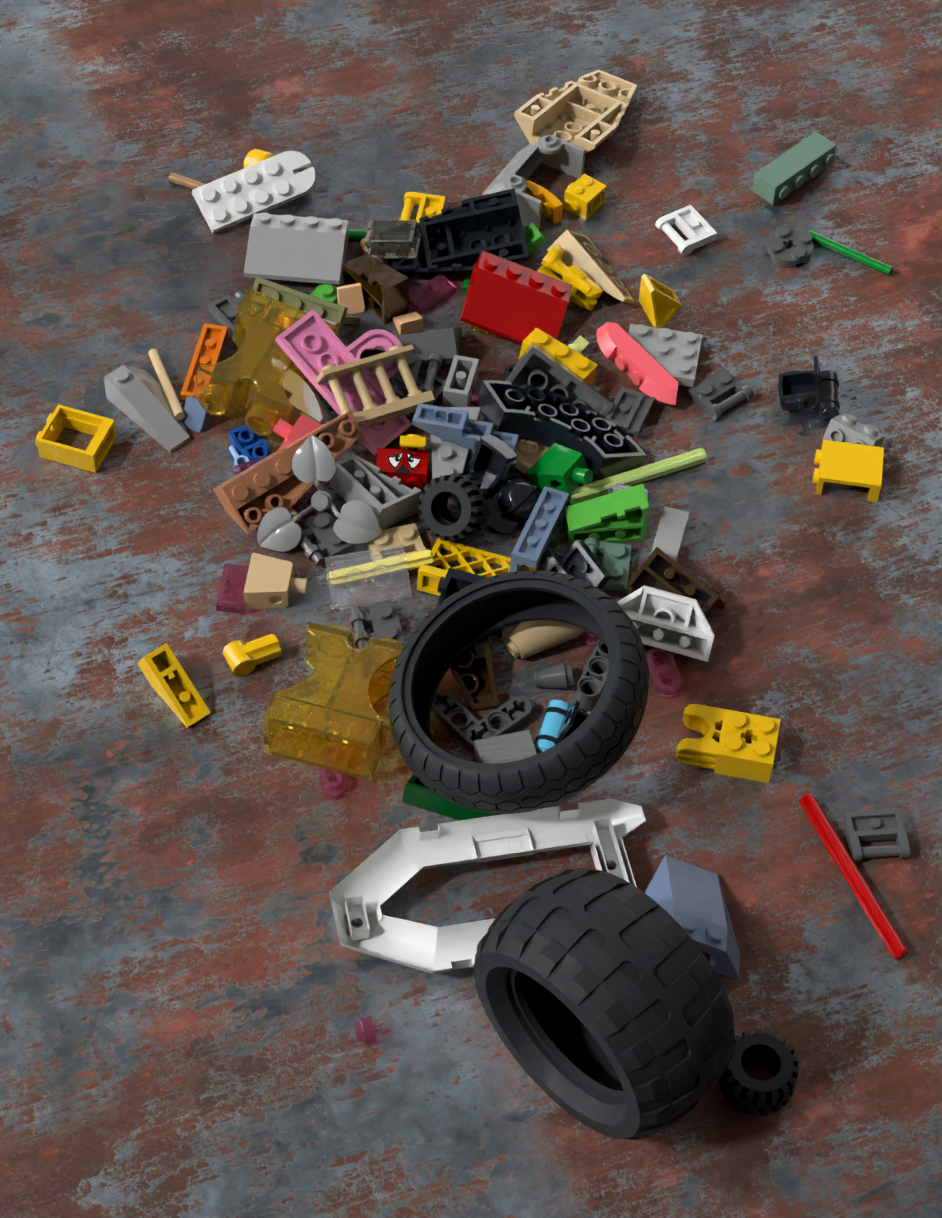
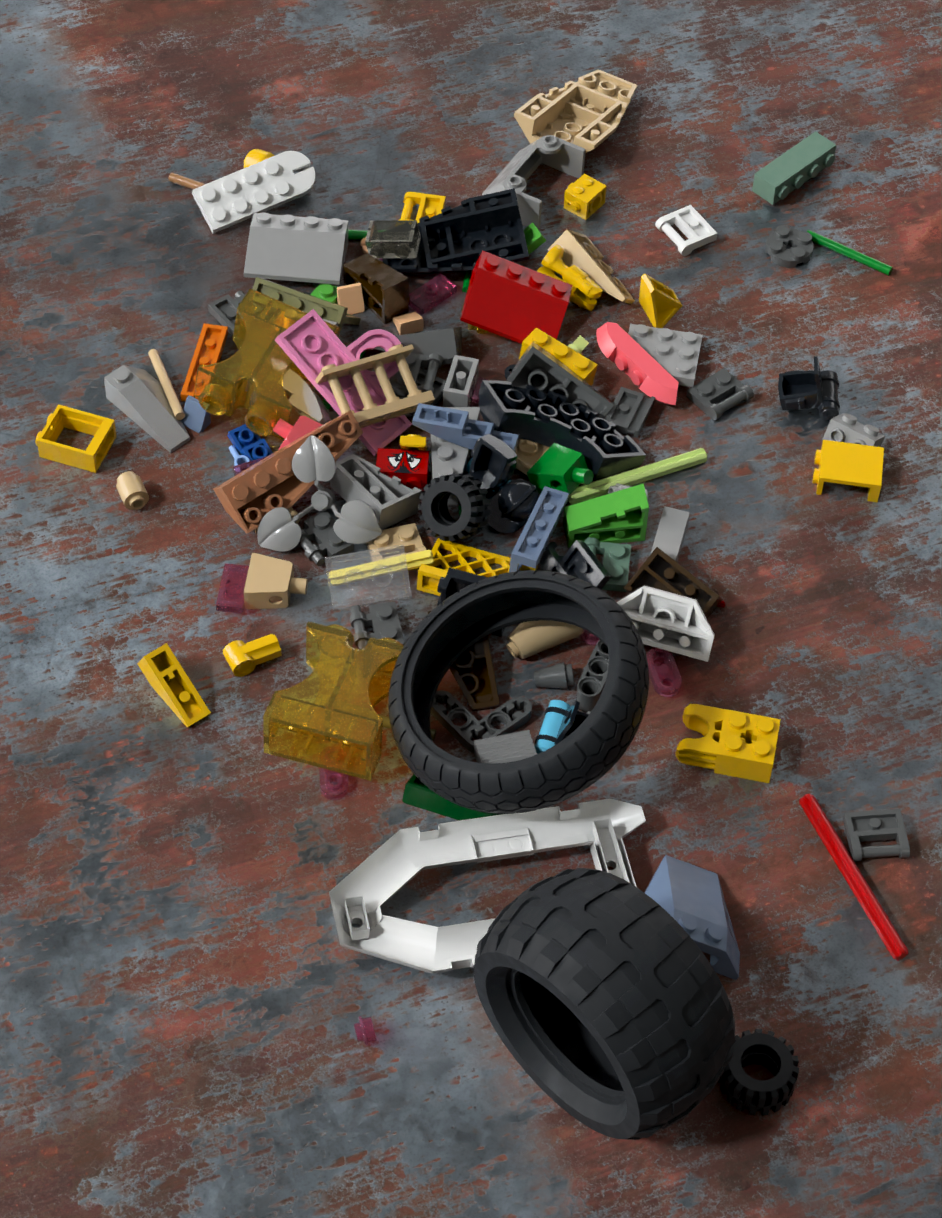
(132, 490): none -> tan brick
(551, 205): light orange slope -> none

